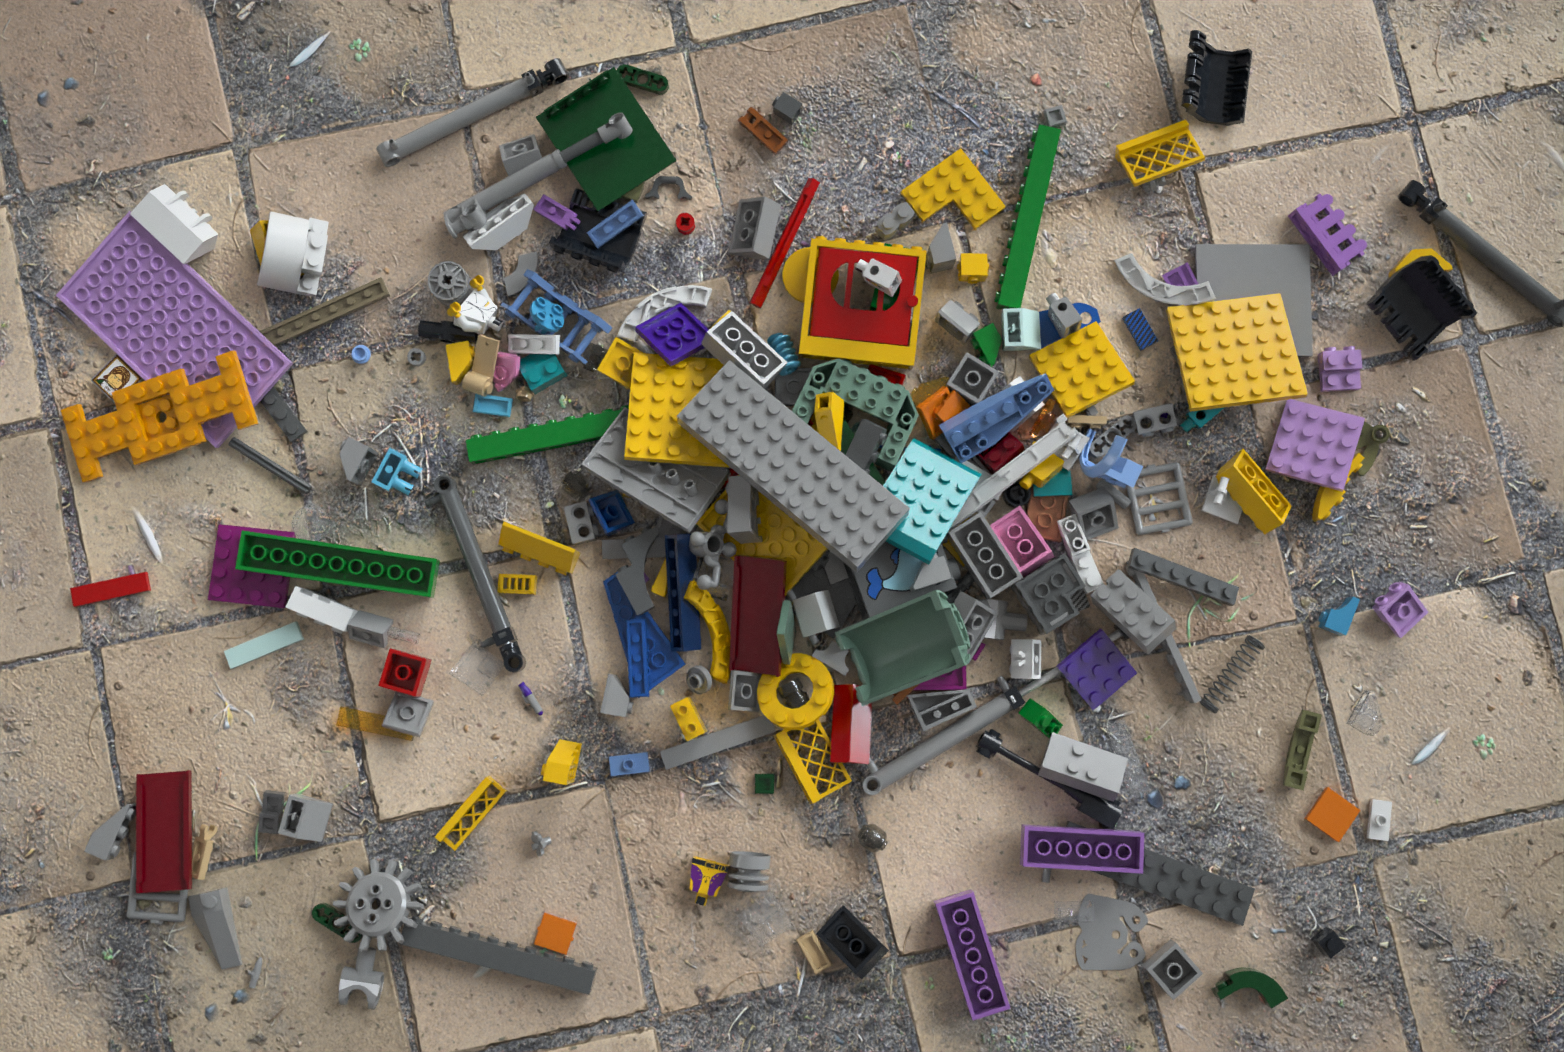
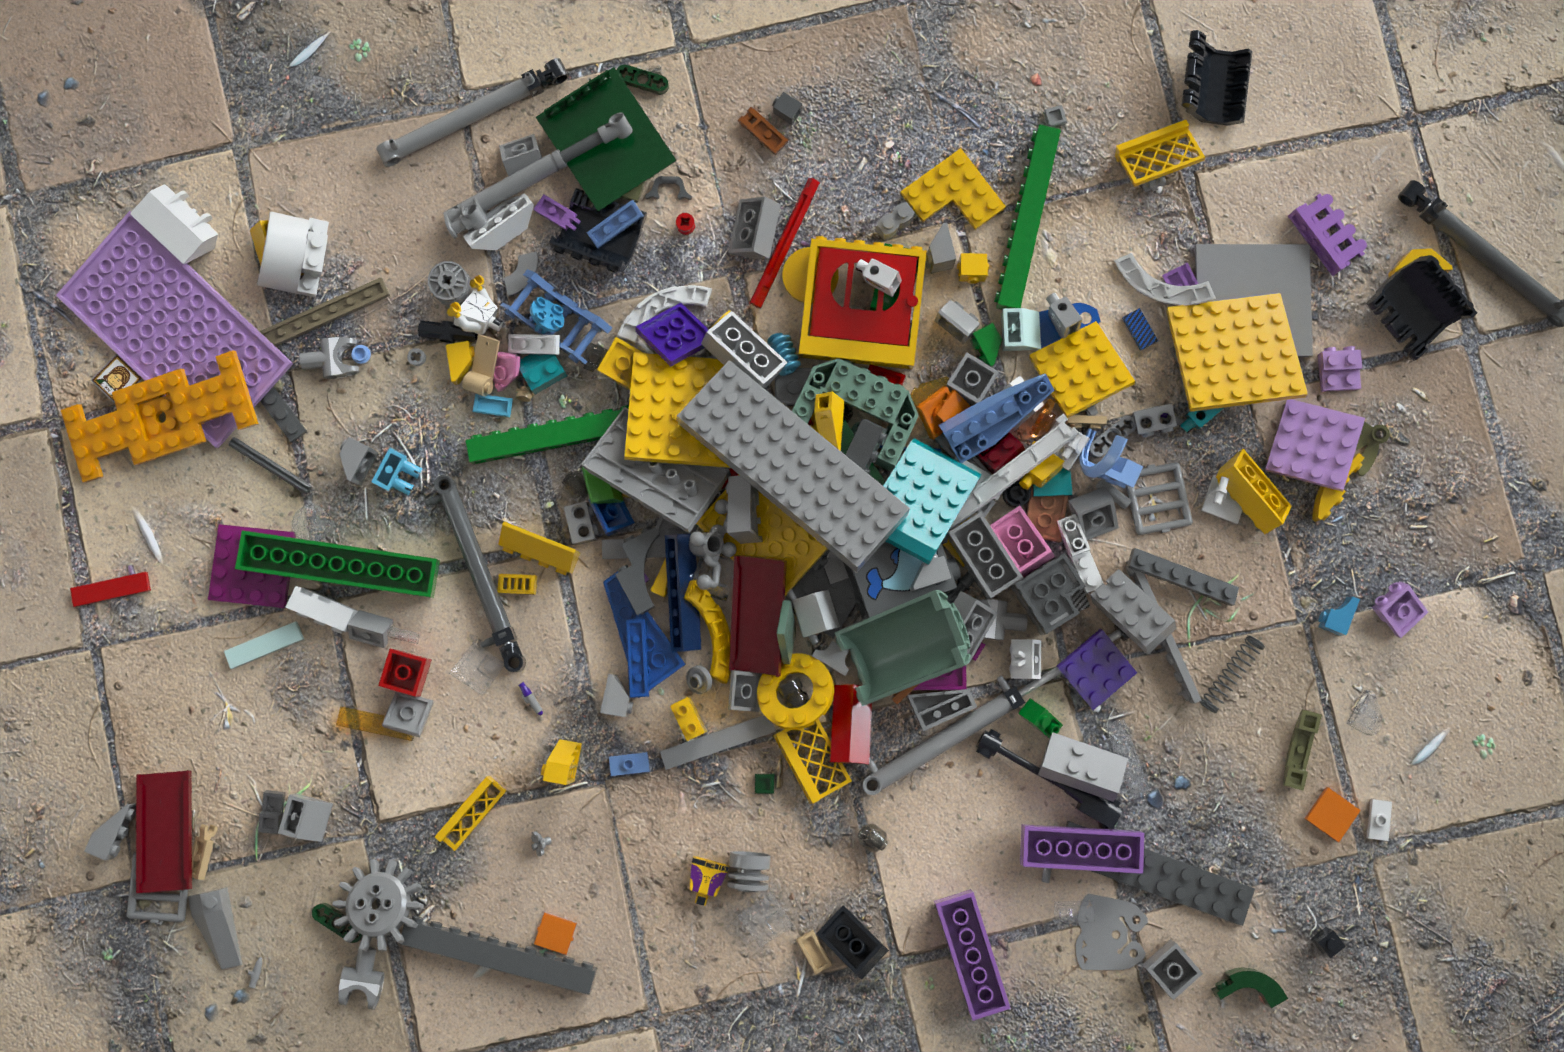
(330, 358): none -> light grey connector
(600, 491): none -> bright green slope

